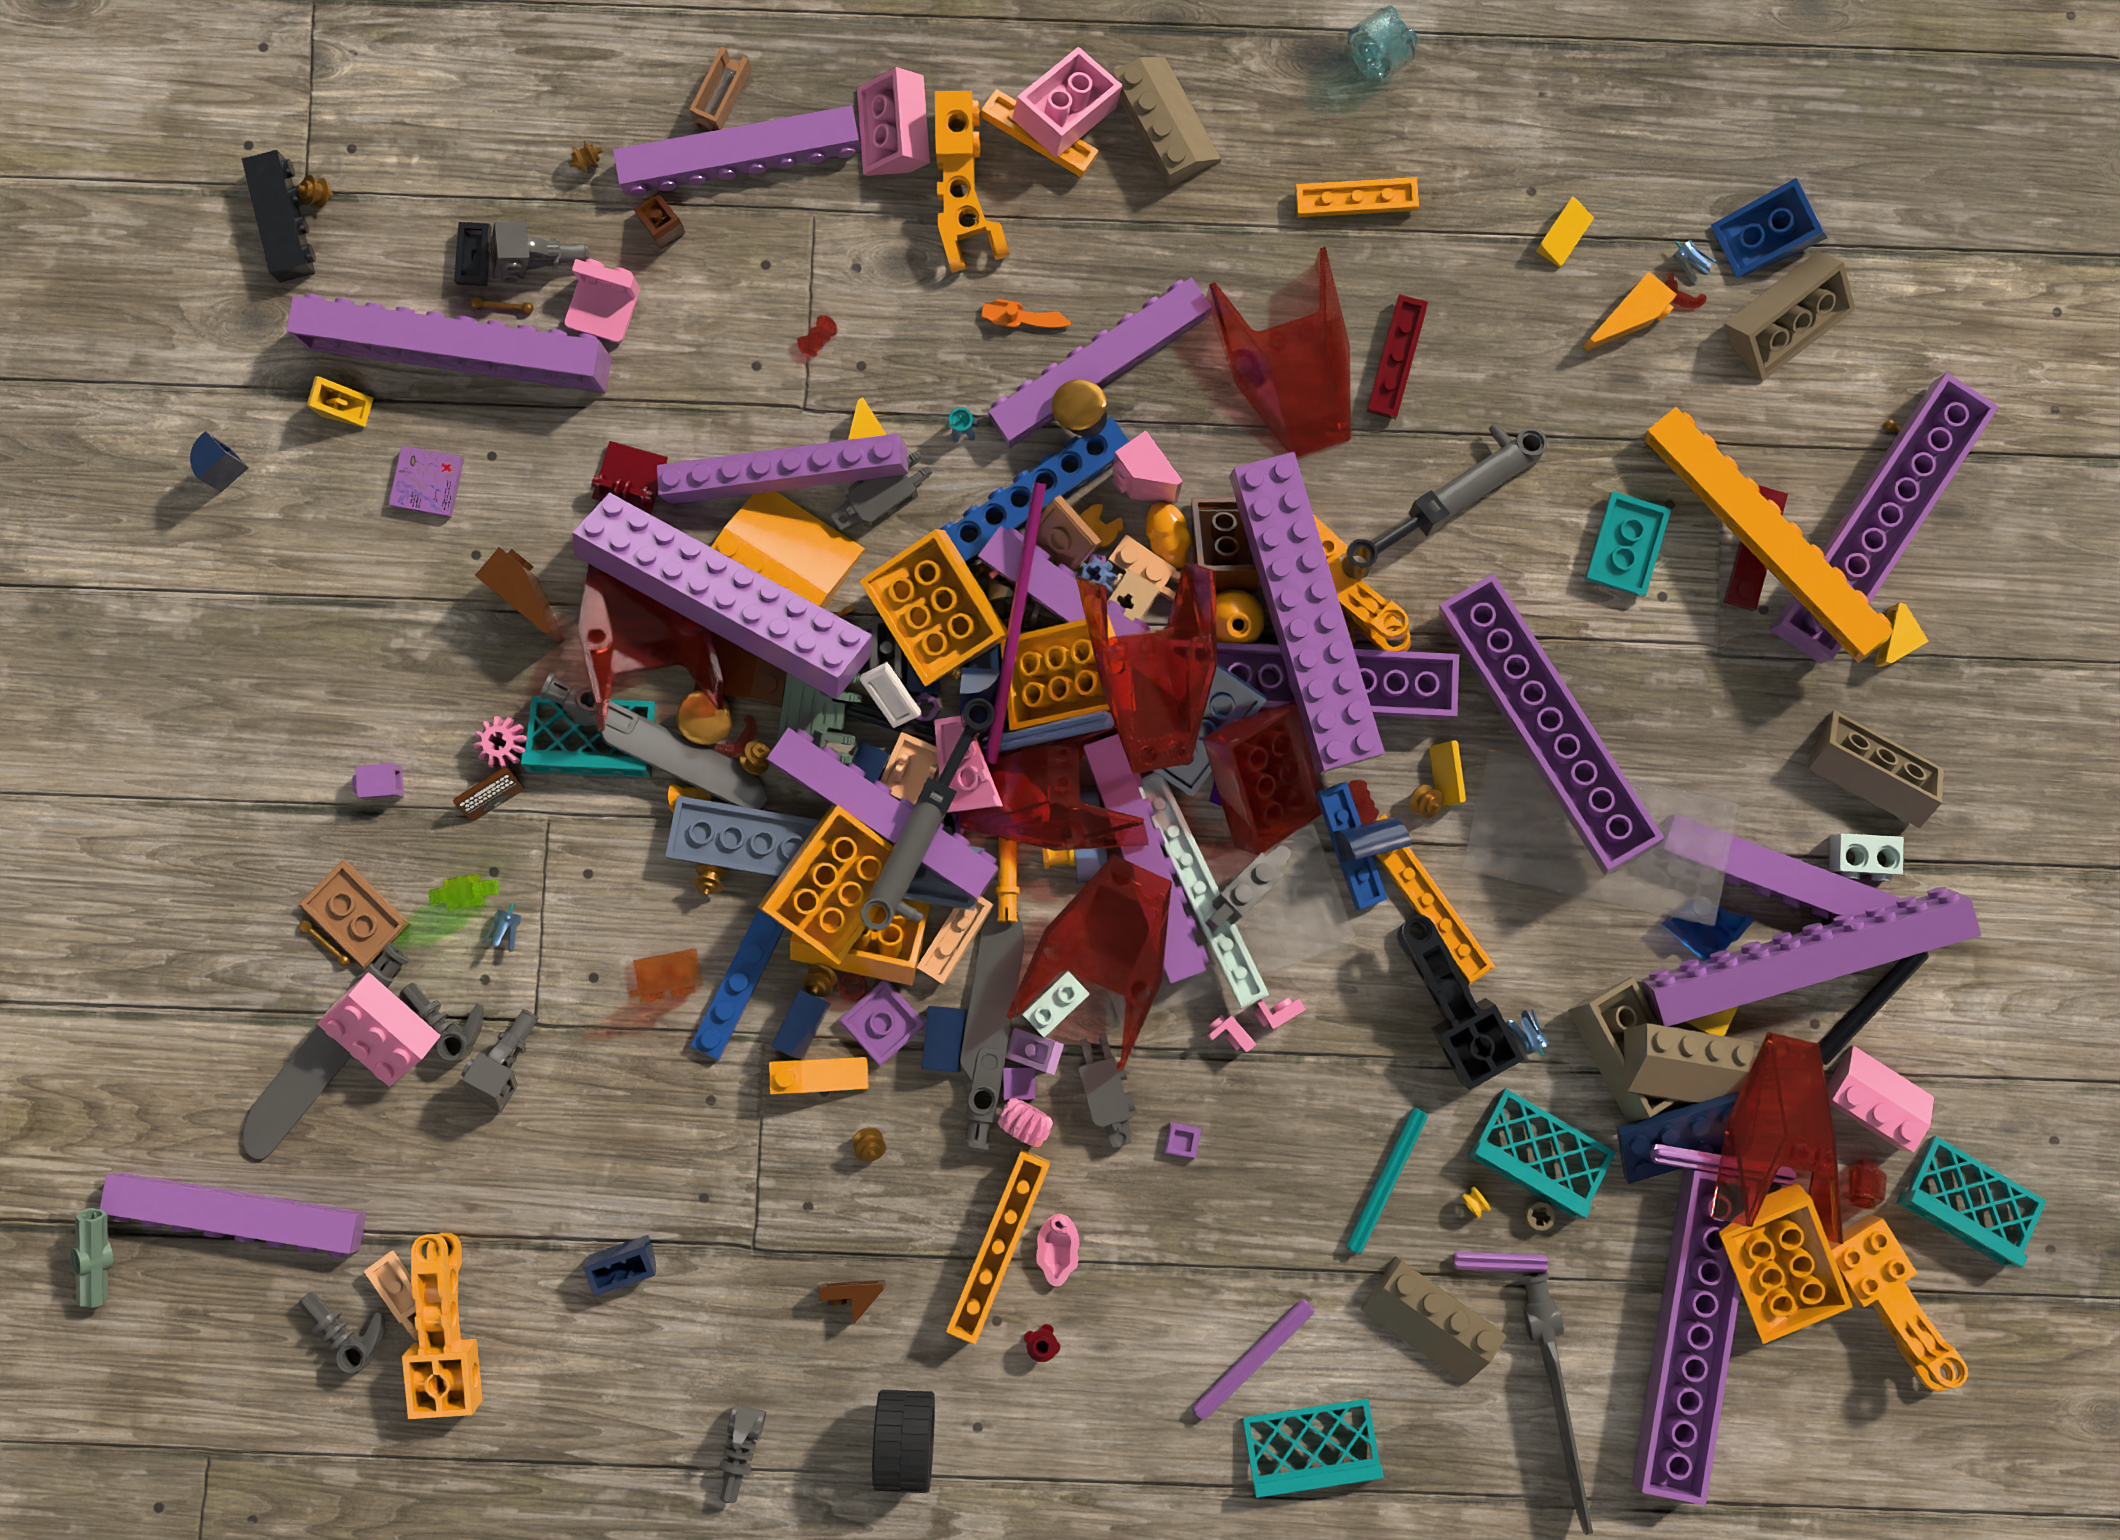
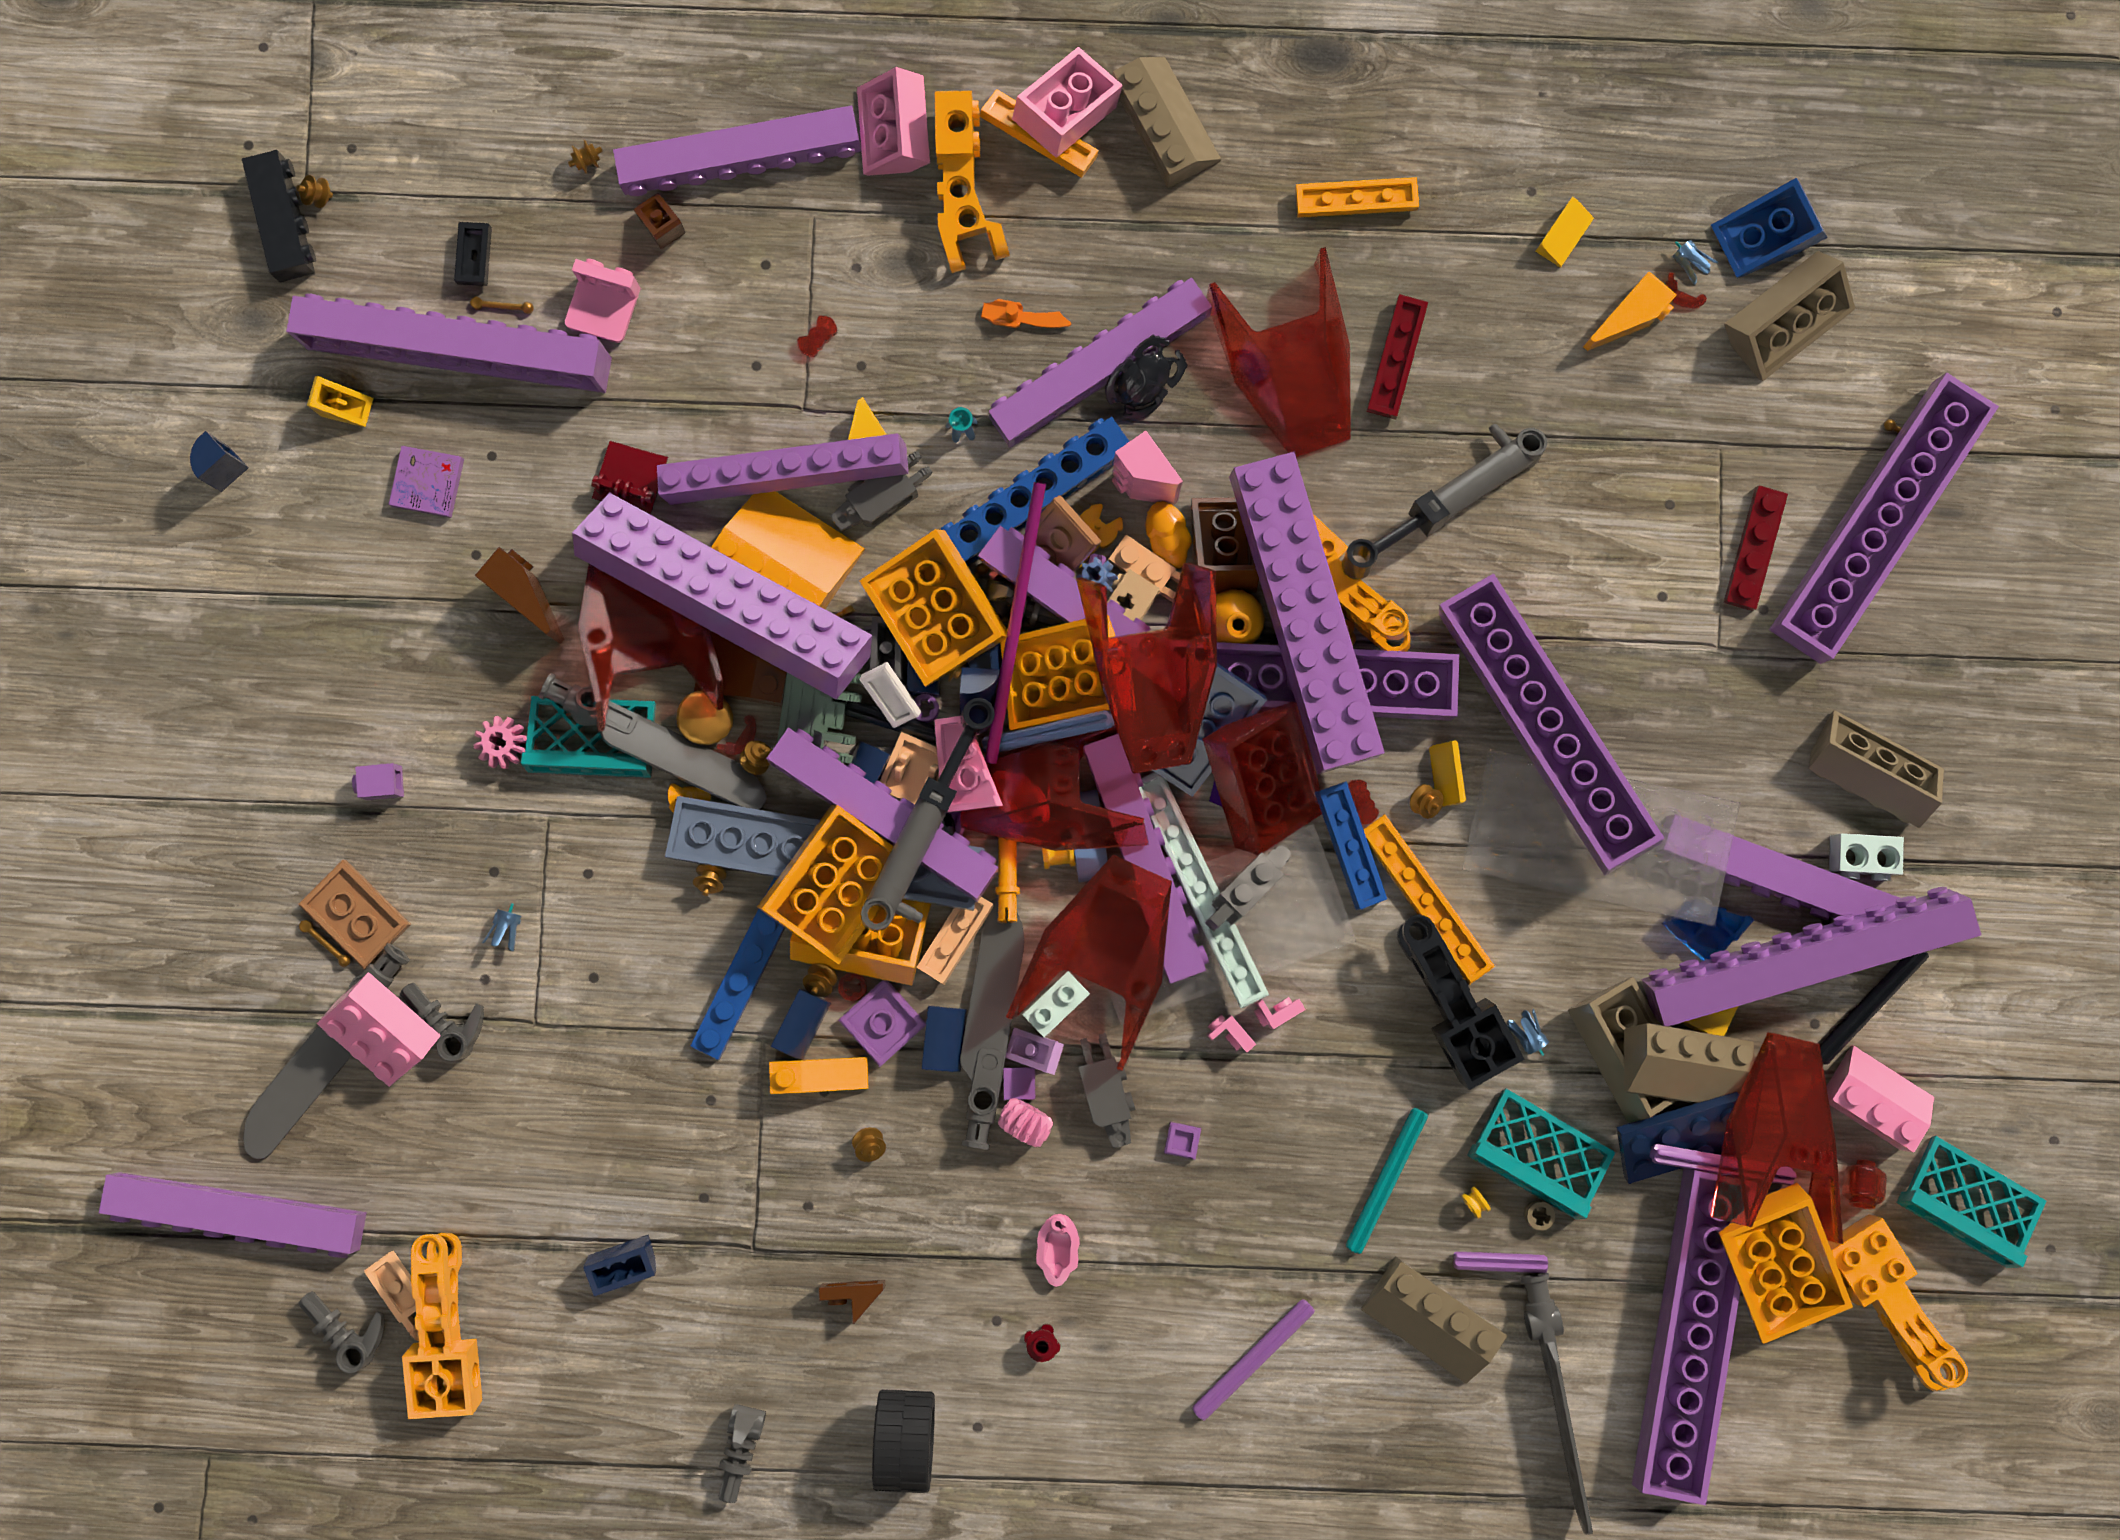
(91, 1257): sand green piece -> none
(463, 892): clear neon green gear -> none
(489, 793): slope -> none
(491, 1077): dark grey brick -> none
(516, 252): dark grey brick -> none
(665, 973): clear orange bracket -> none
(719, 91): medium nougat window -> none
(998, 1246): light orange brick -> none
(1080, 407): pearl gold piece -> none
(1144, 378): none -> black shield
(1318, 1476): teal fence -> none
(1371, 839): dark blue brick -> none
(1382, 43): clear light blue brick -> none
(1627, 544): teal plate -> none
(1769, 535): light orange brick -> none
(1905, 638): yellow slope -> none

